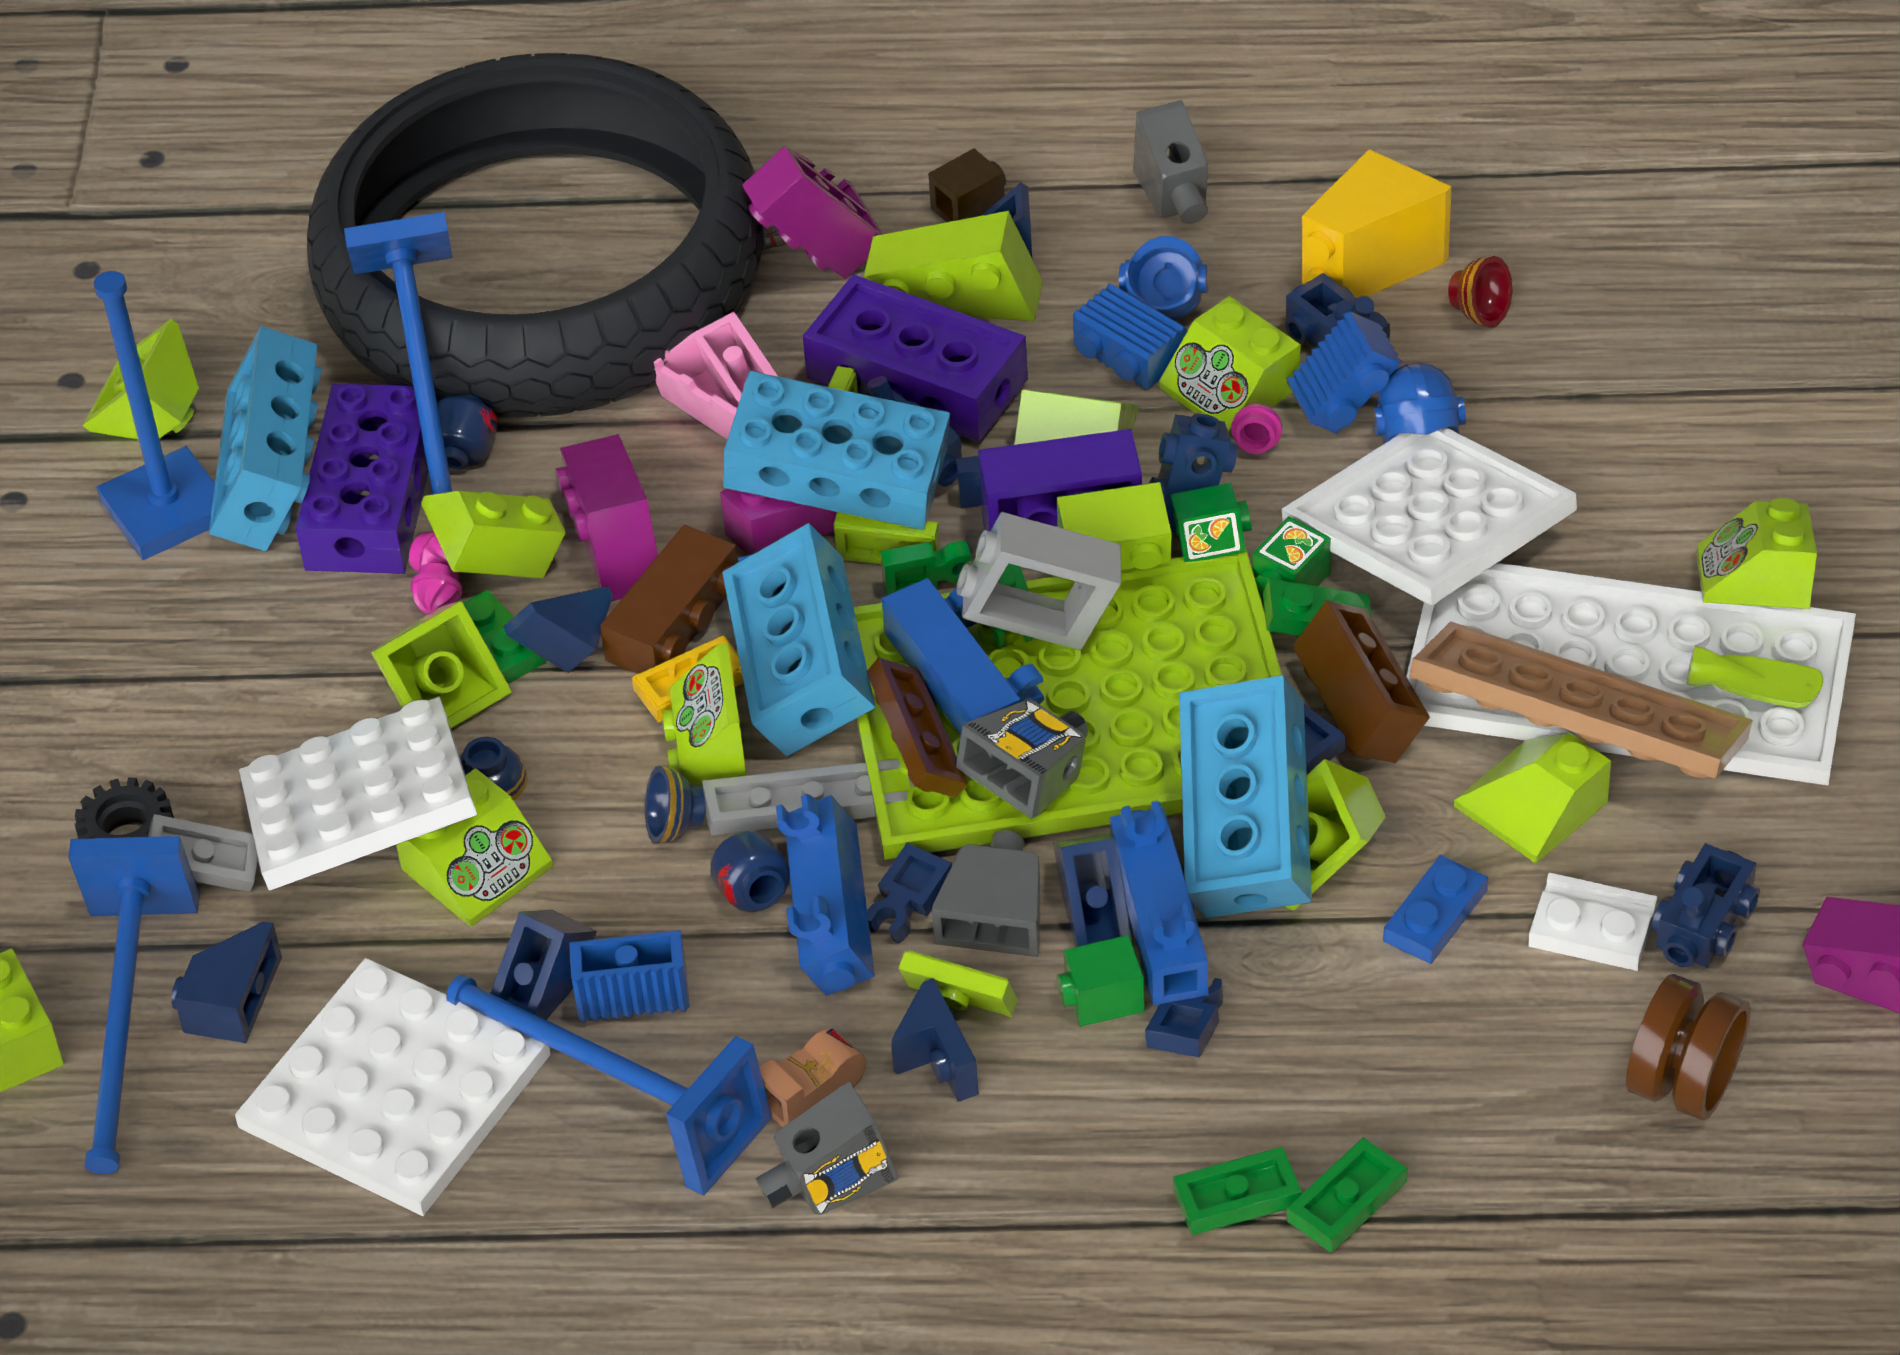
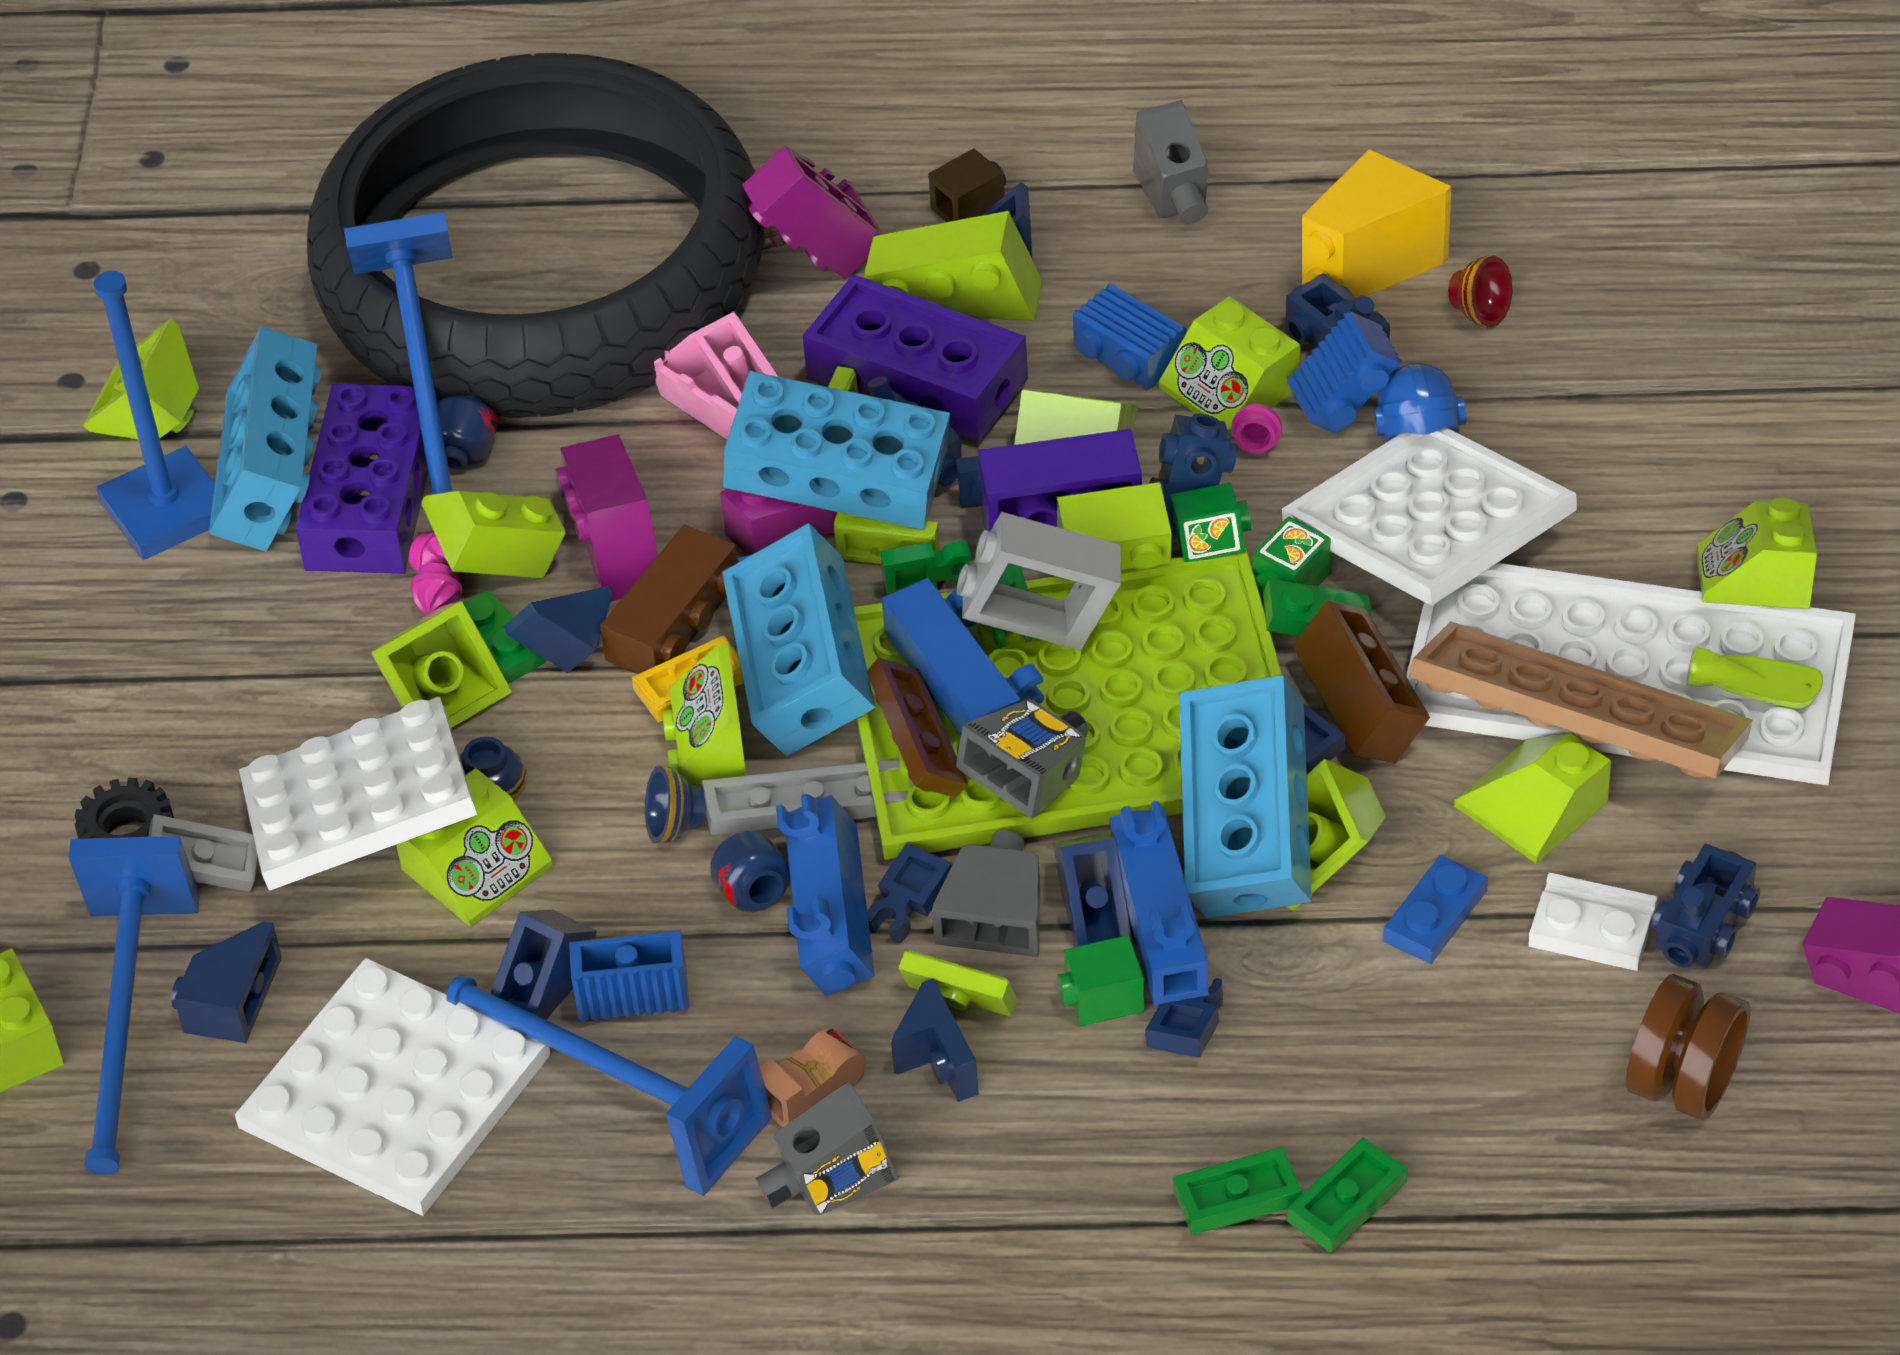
(1165, 276): blue cap -> none

